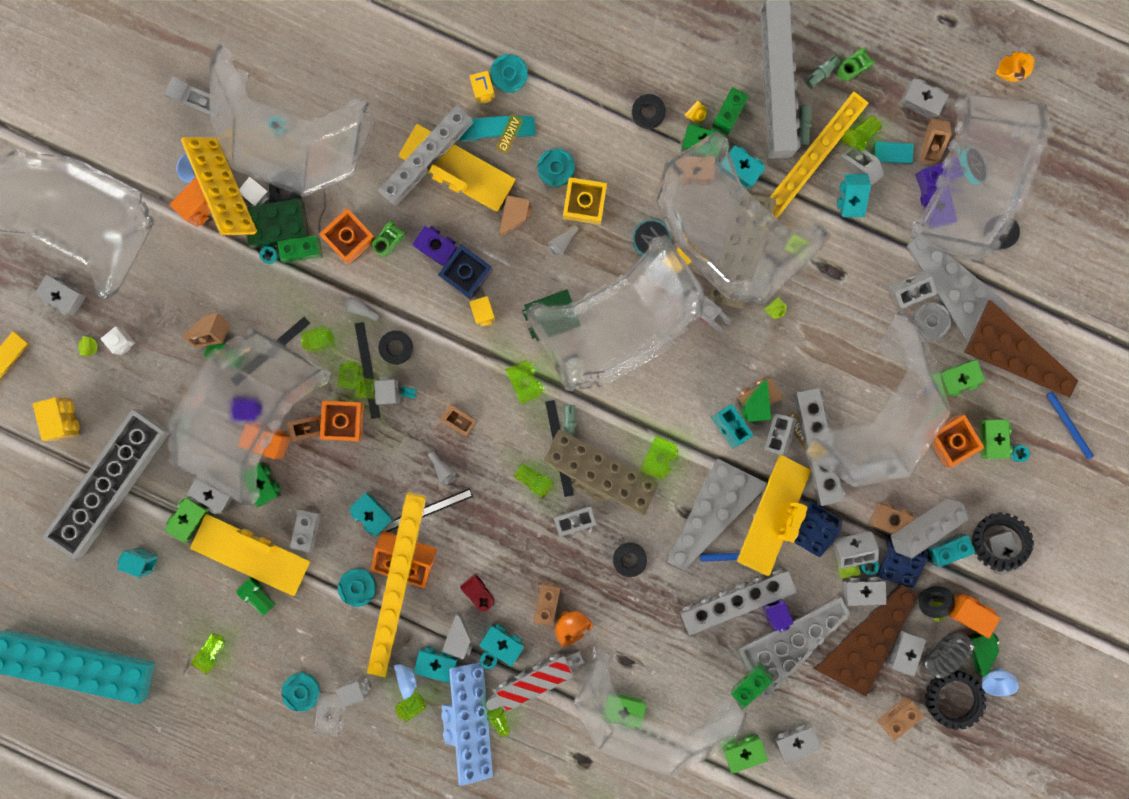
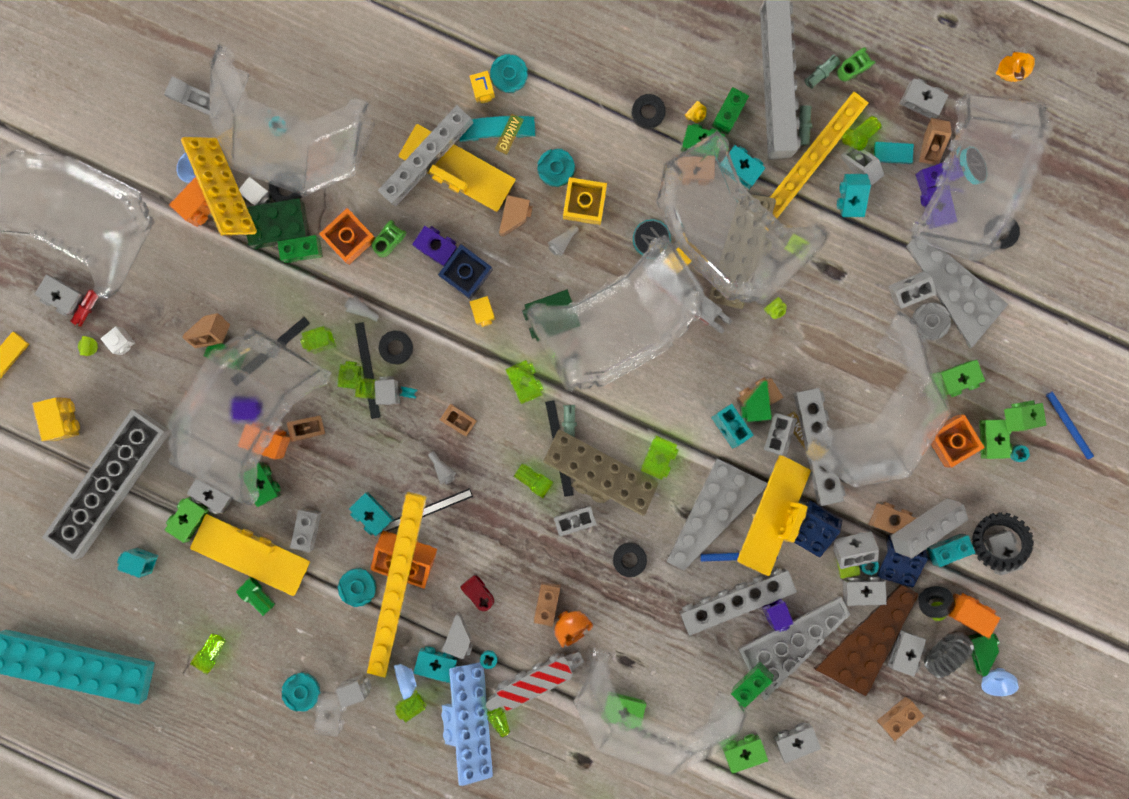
(84, 308): none -> red axle
(274, 258): teal bush -> none
(342, 421): orange brick -> none
(506, 653): teal brick -> none
(970, 717): black tyre -> none
(1009, 347): reddish brown wing -> none
(1025, 416): none -> bright green brick

